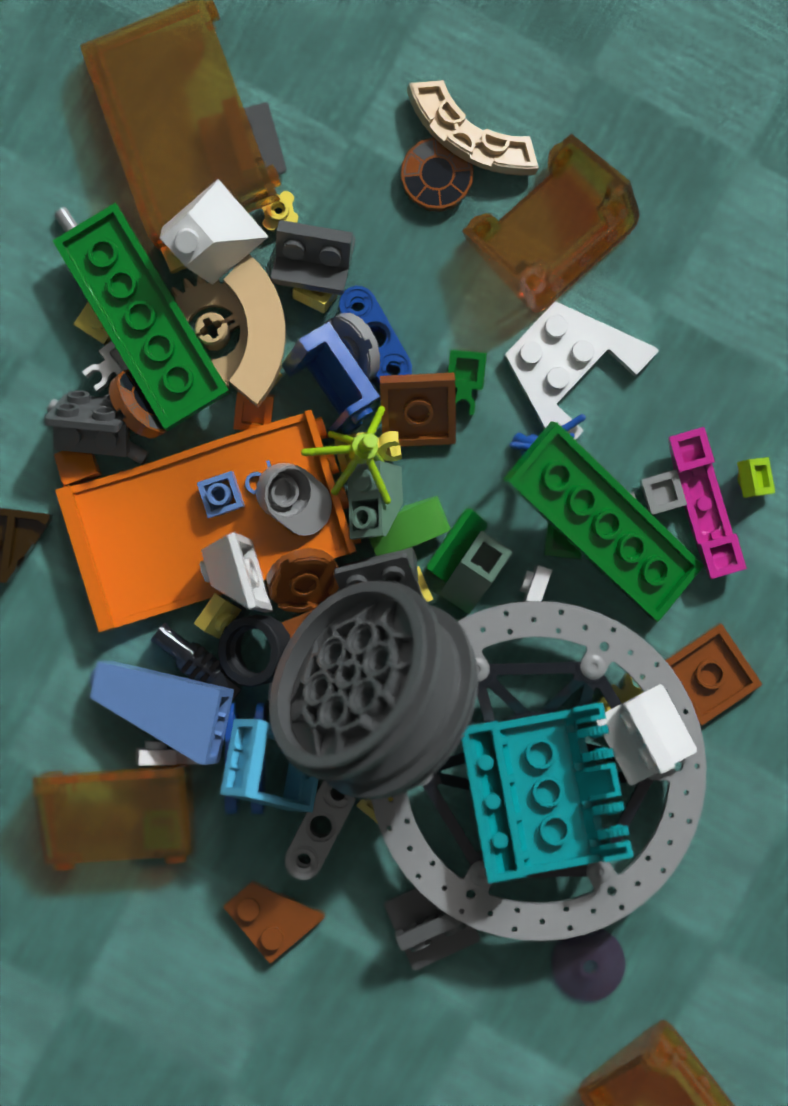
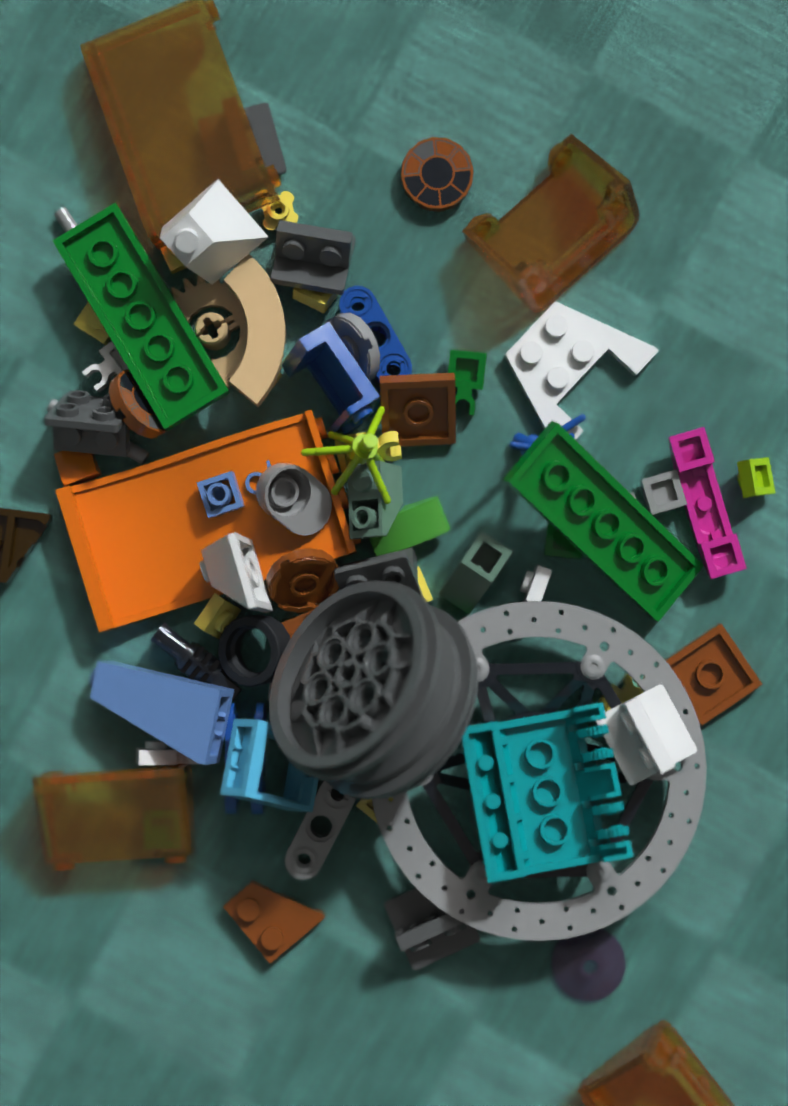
(250, 416): orange plate -> none
(456, 544): green slope -> none
(482, 148): tan tile -> none

